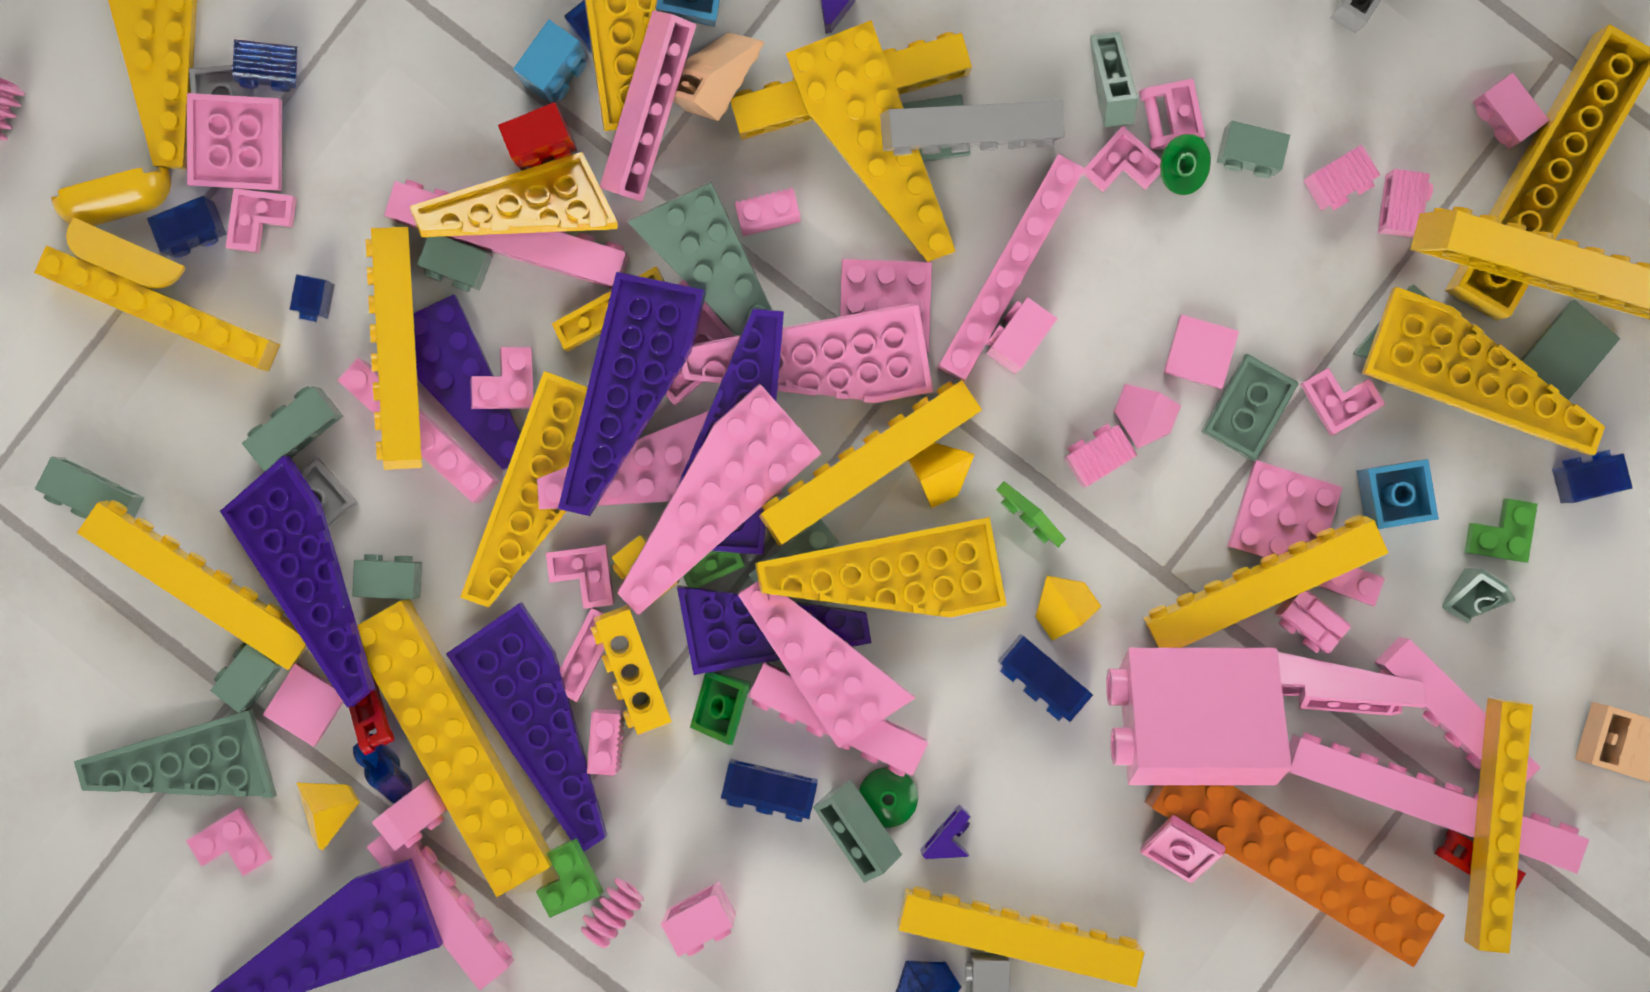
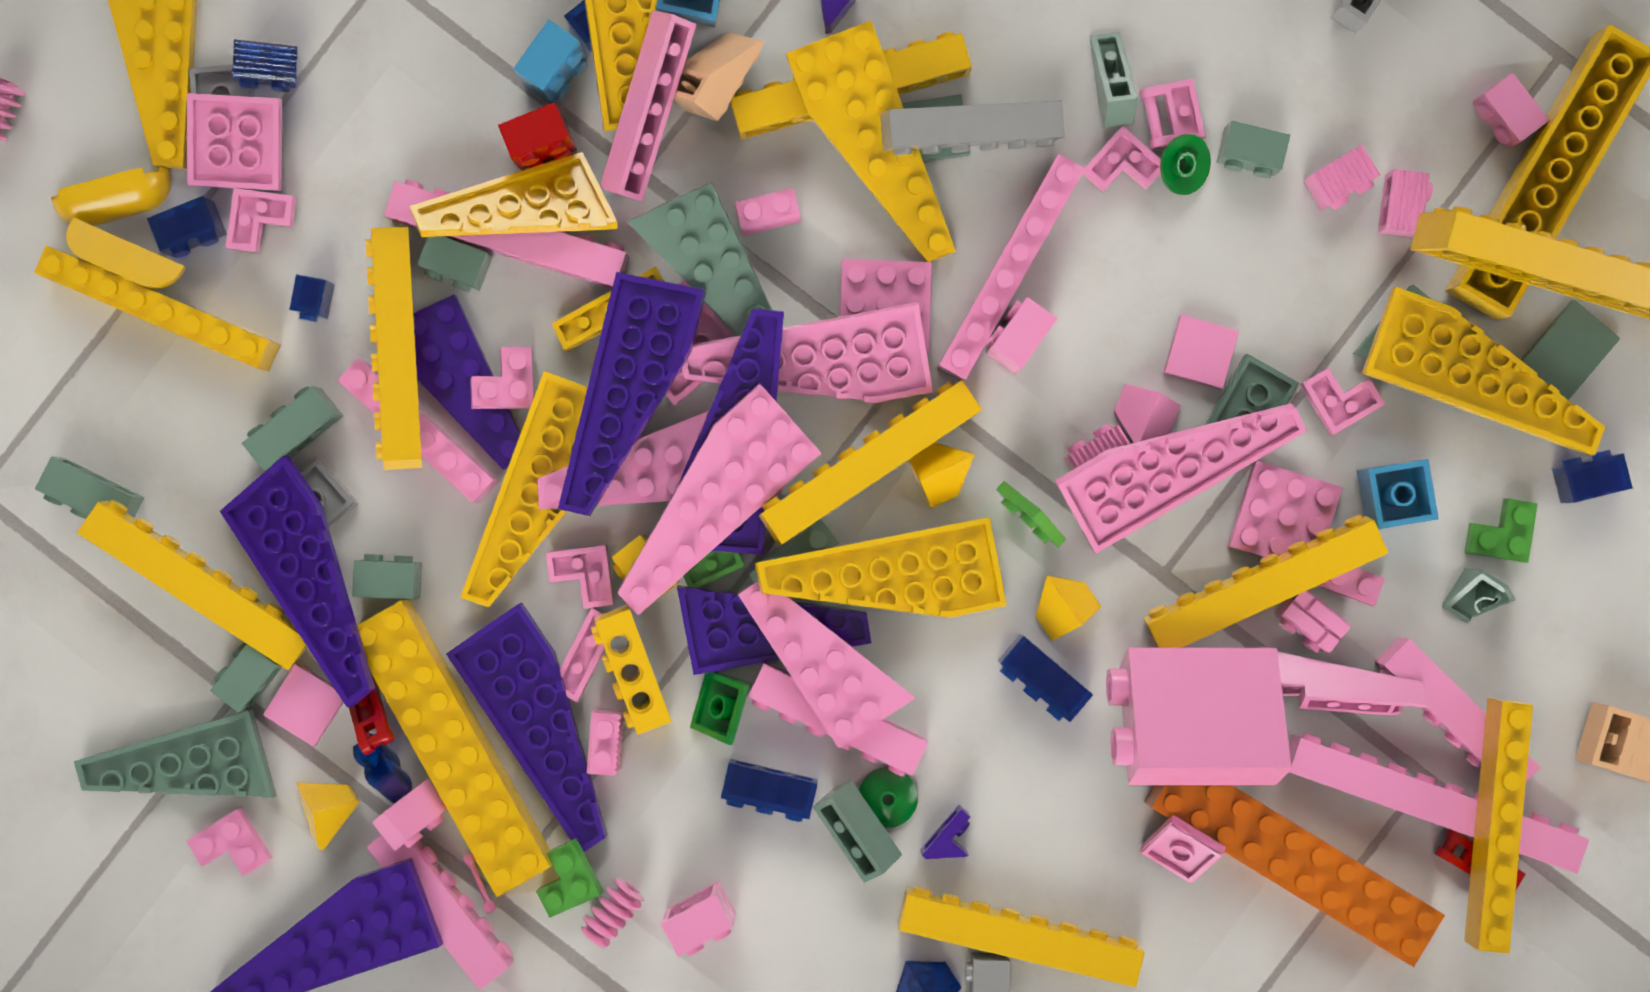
(489, 905): none -> bright pink hinge
(1152, 476): none -> bright pink wing

